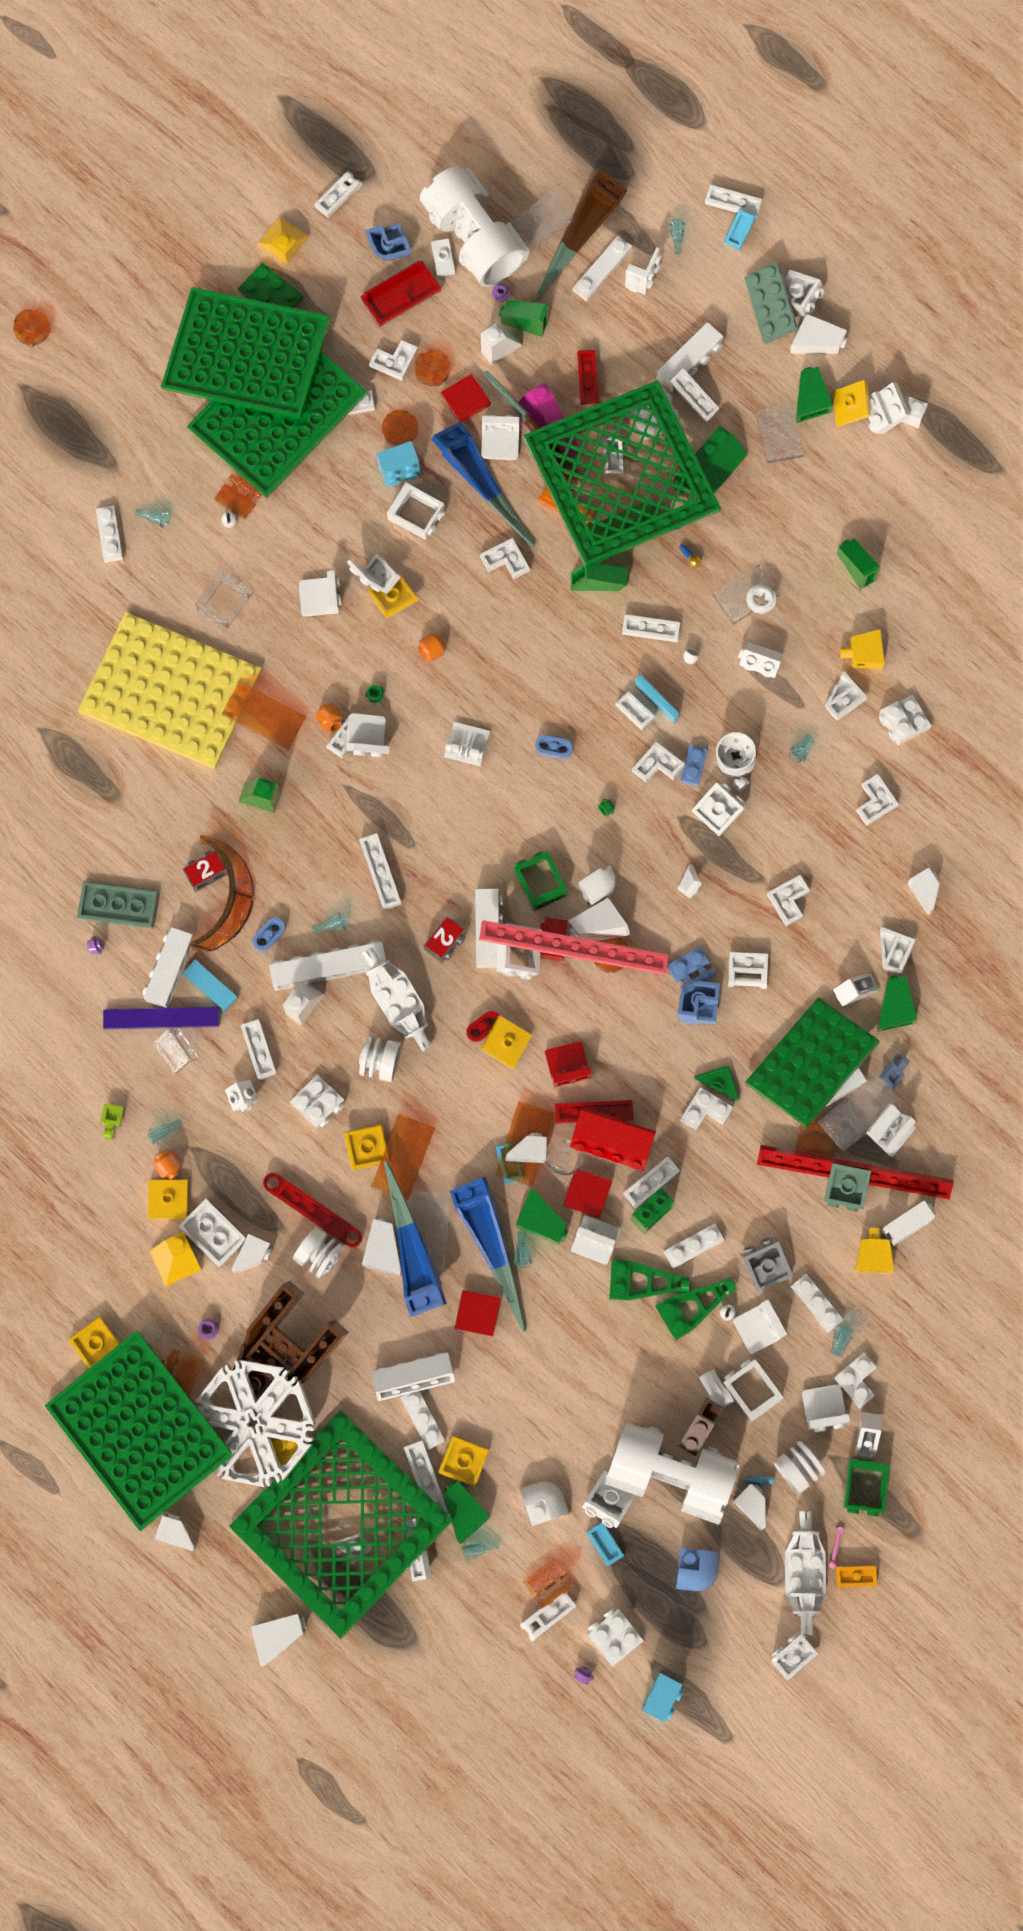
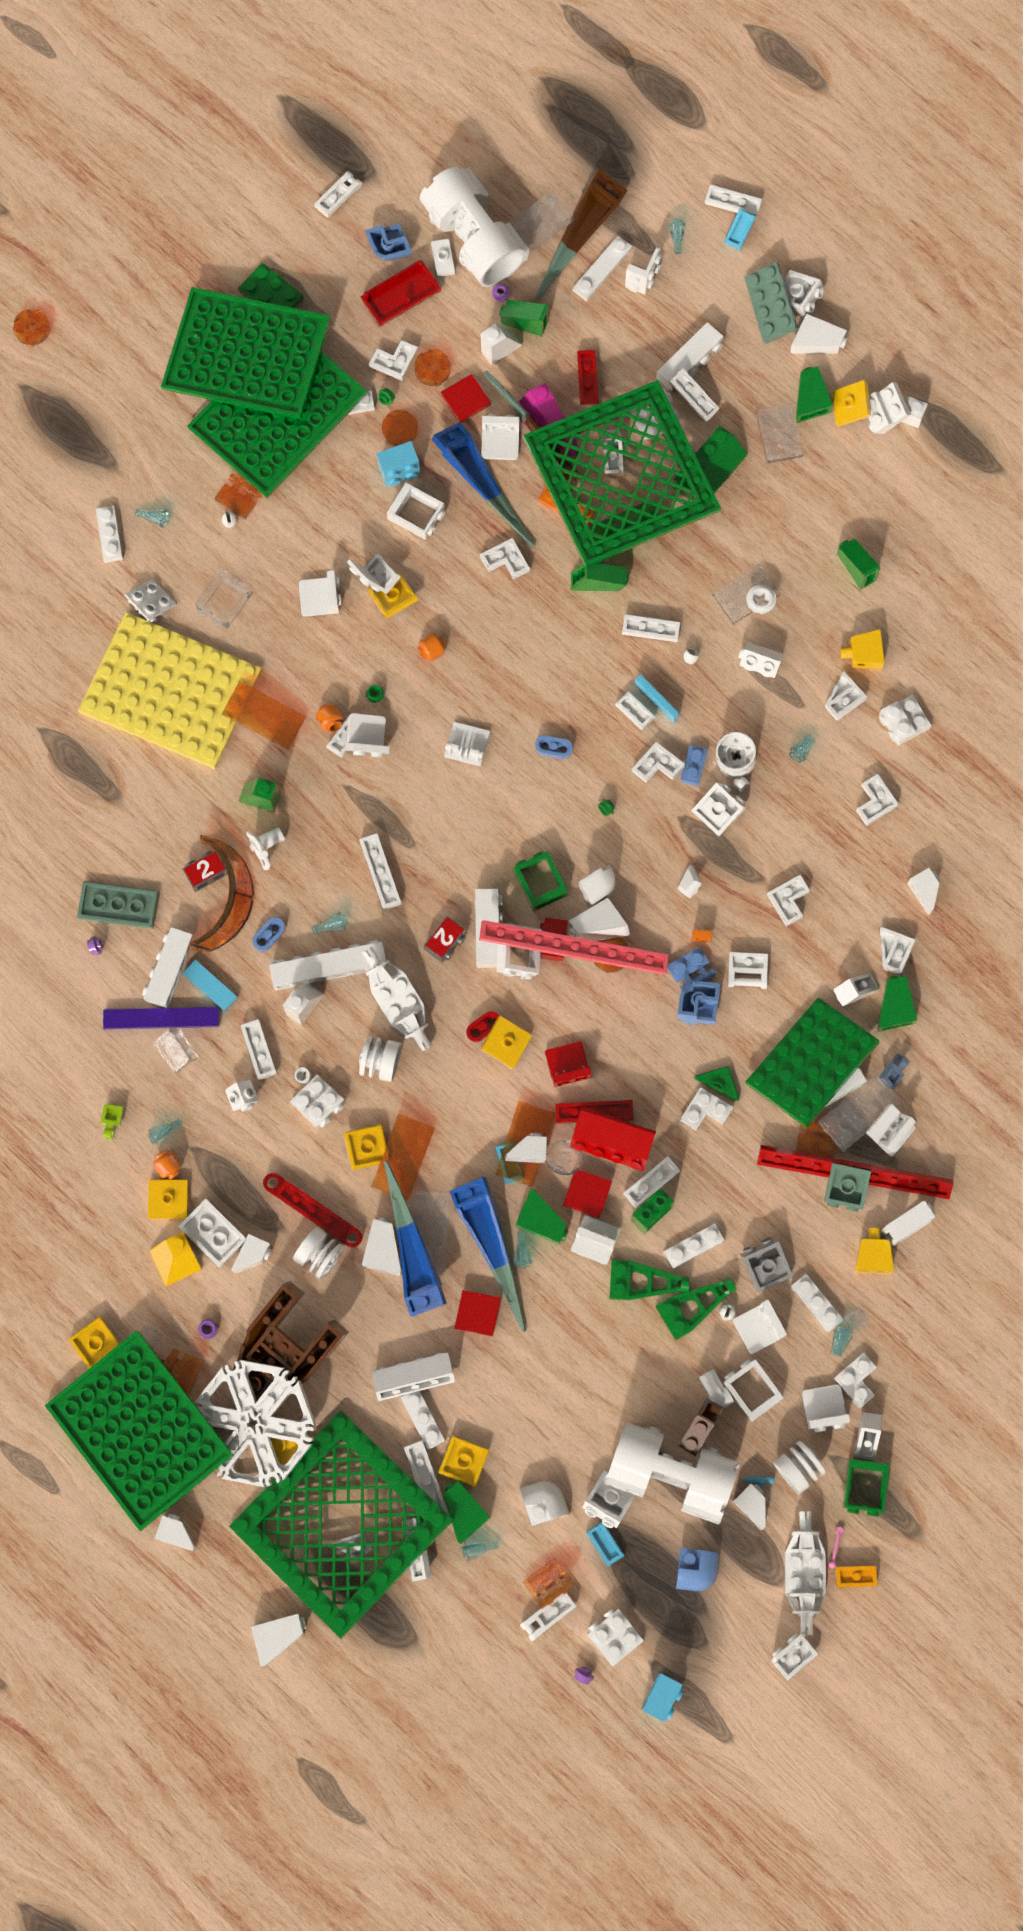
(150, 600): none -> white hinge
(264, 842): none -> white piece
(283, 239): yellow slope -> none
(299, 1075): none -> white hinge
(386, 396): none -> green plate
(694, 560): piece -> none
(701, 935): none -> orange tile

